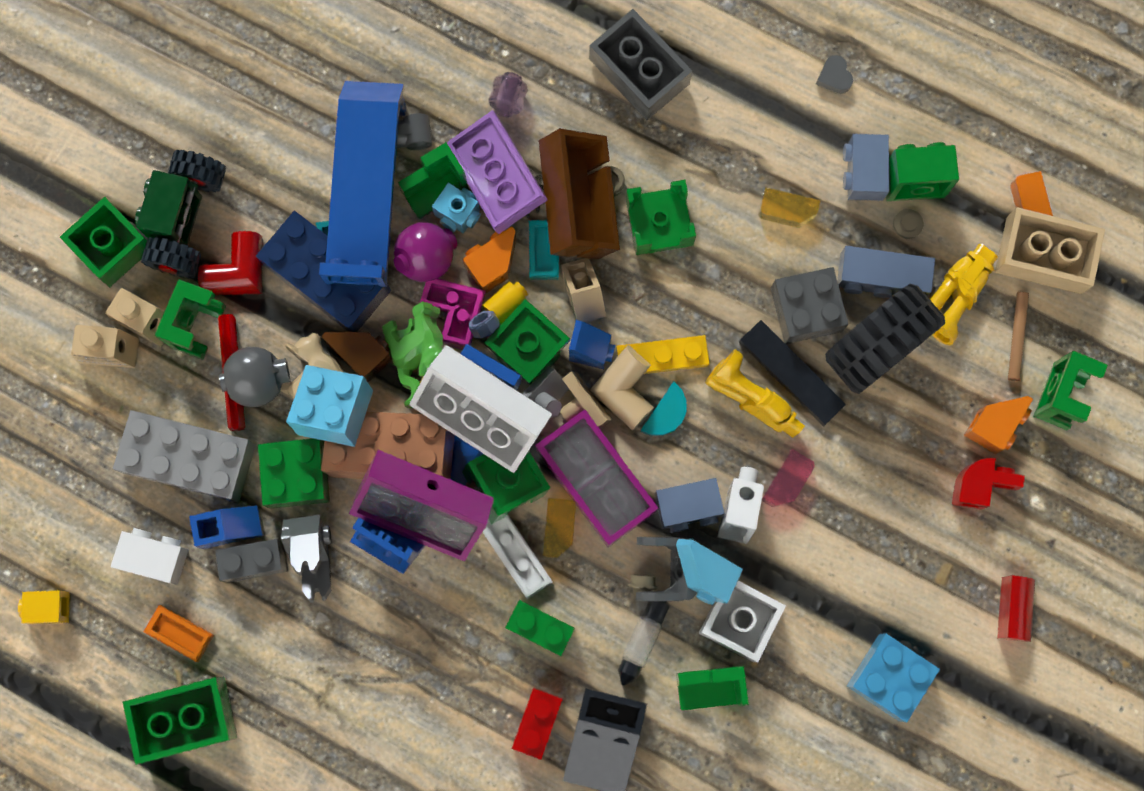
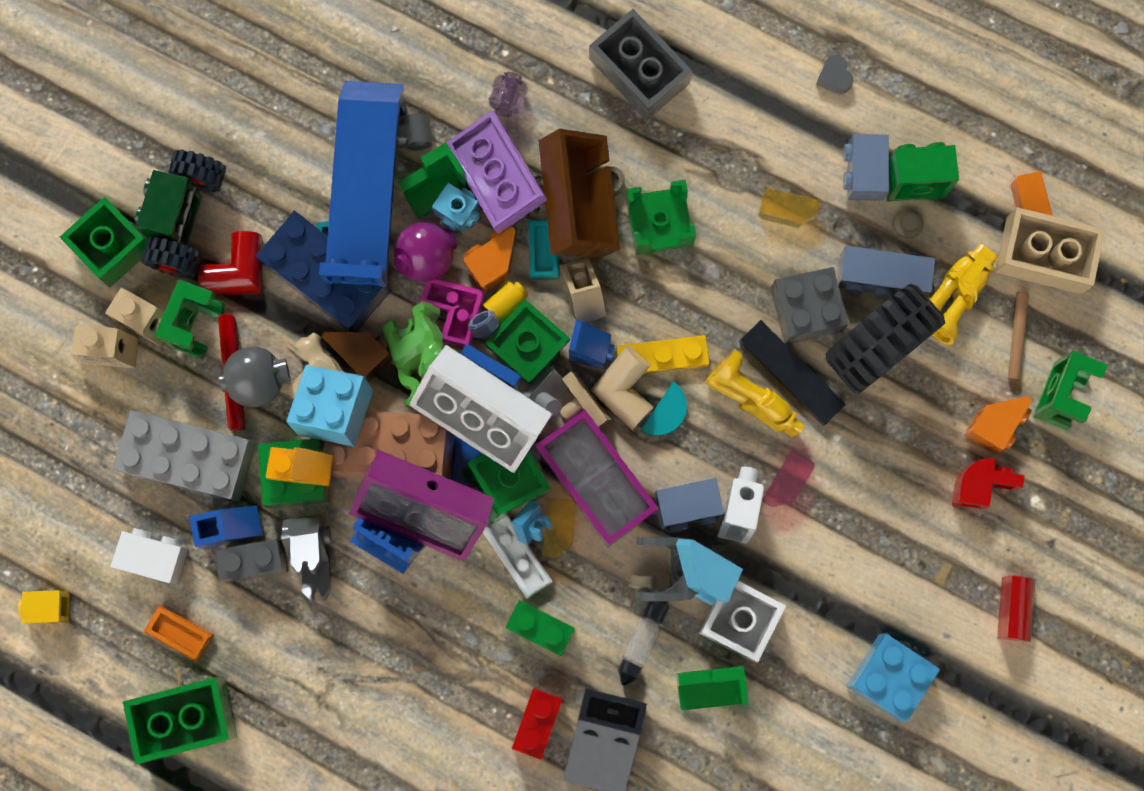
(300, 466): none -> light orange slope
(529, 523): none -> dark azure tile

